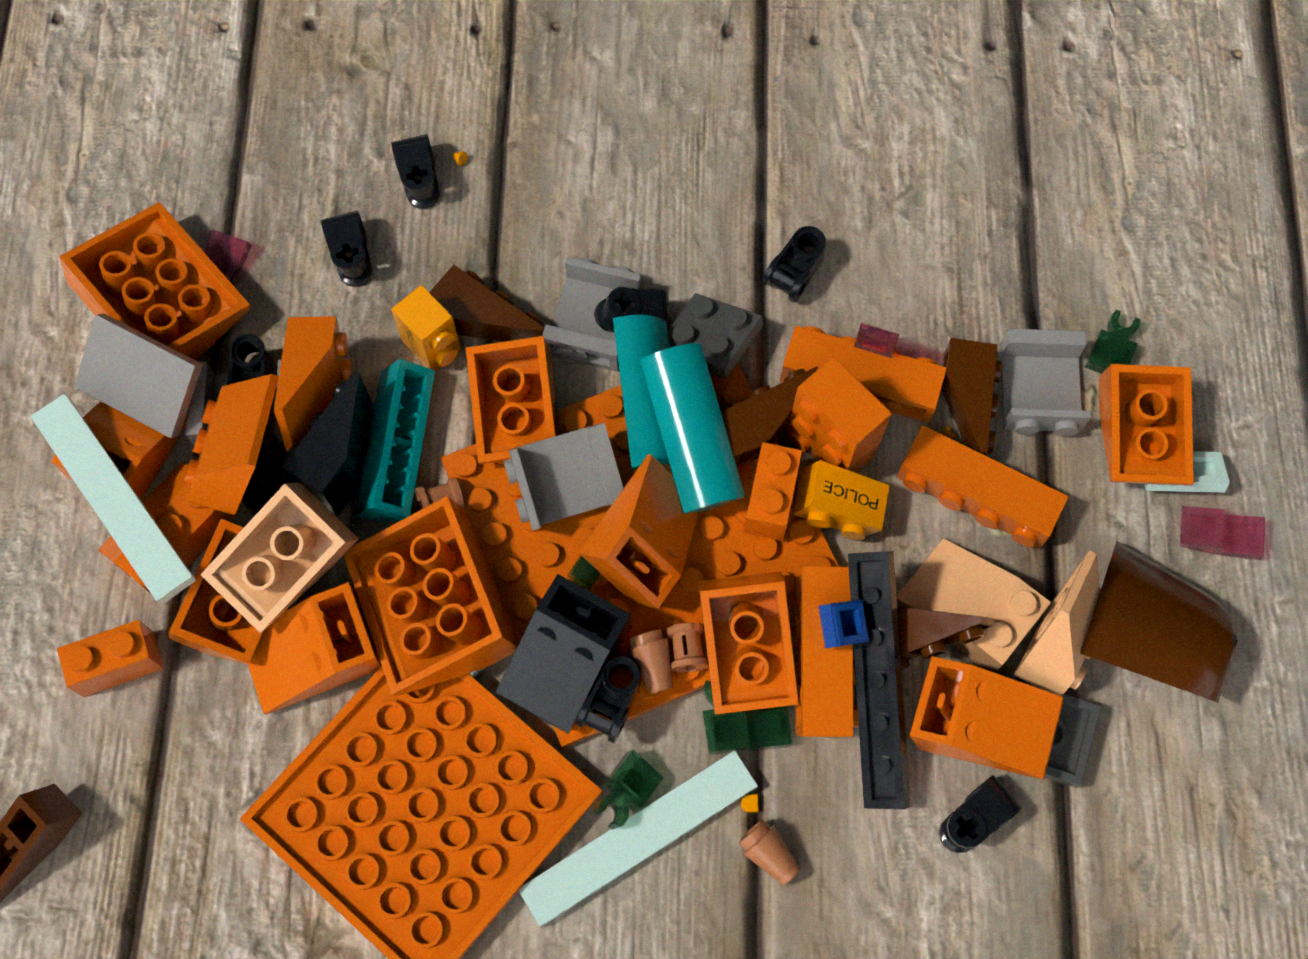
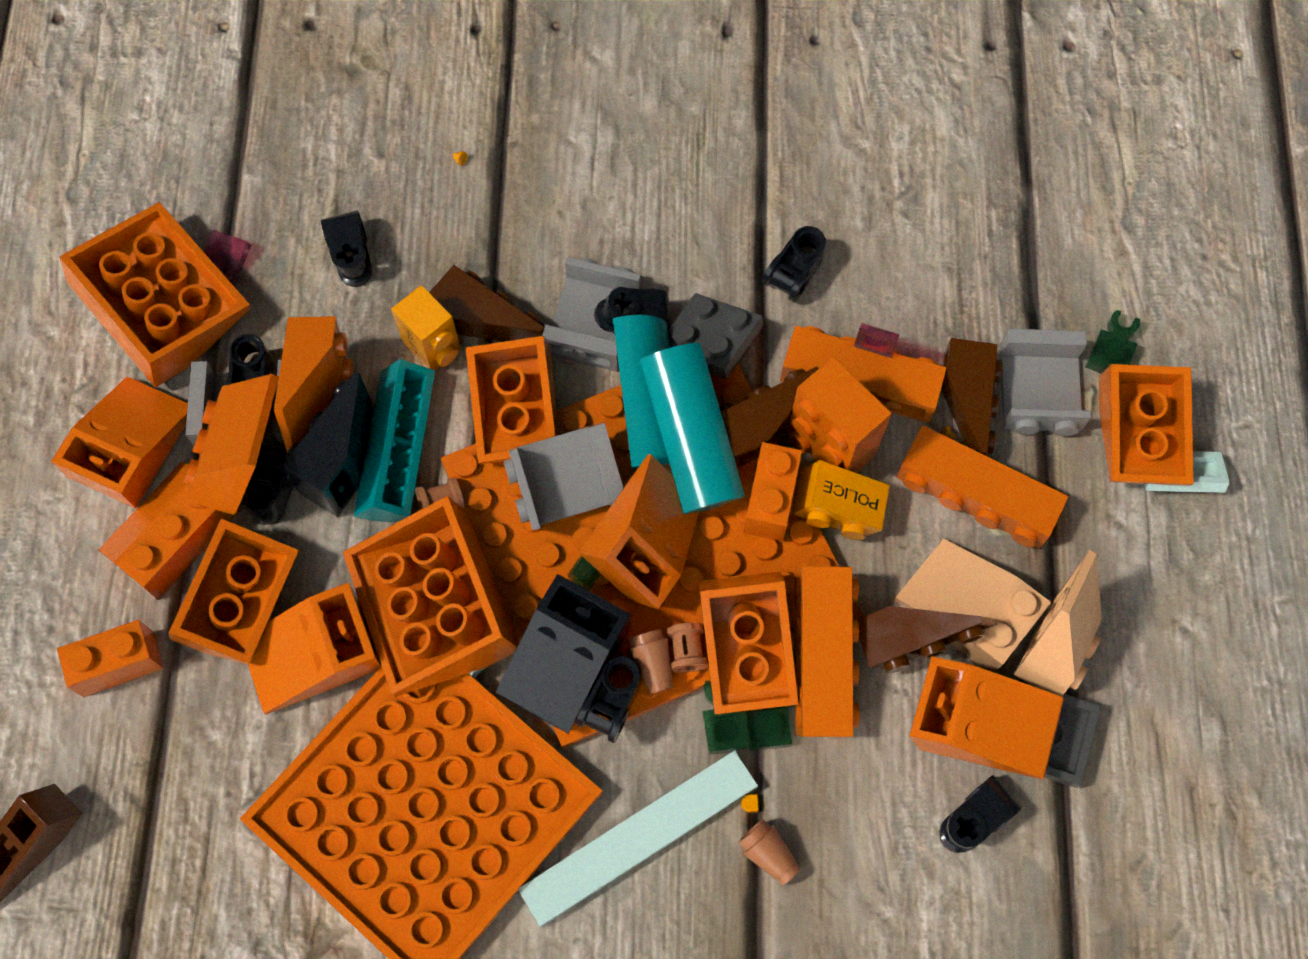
(113, 499): light aqua tile -> none
(137, 375): light grey tile -> none
(279, 555): light nougat slope -> none
(417, 170): black piece -> none
(631, 787): clear green plate -> none
(843, 623): blue brick -> none
(880, 683): black plate -> none
(1161, 627): reddish brown piece -> none
(1222, 534): clear pink slope -> none

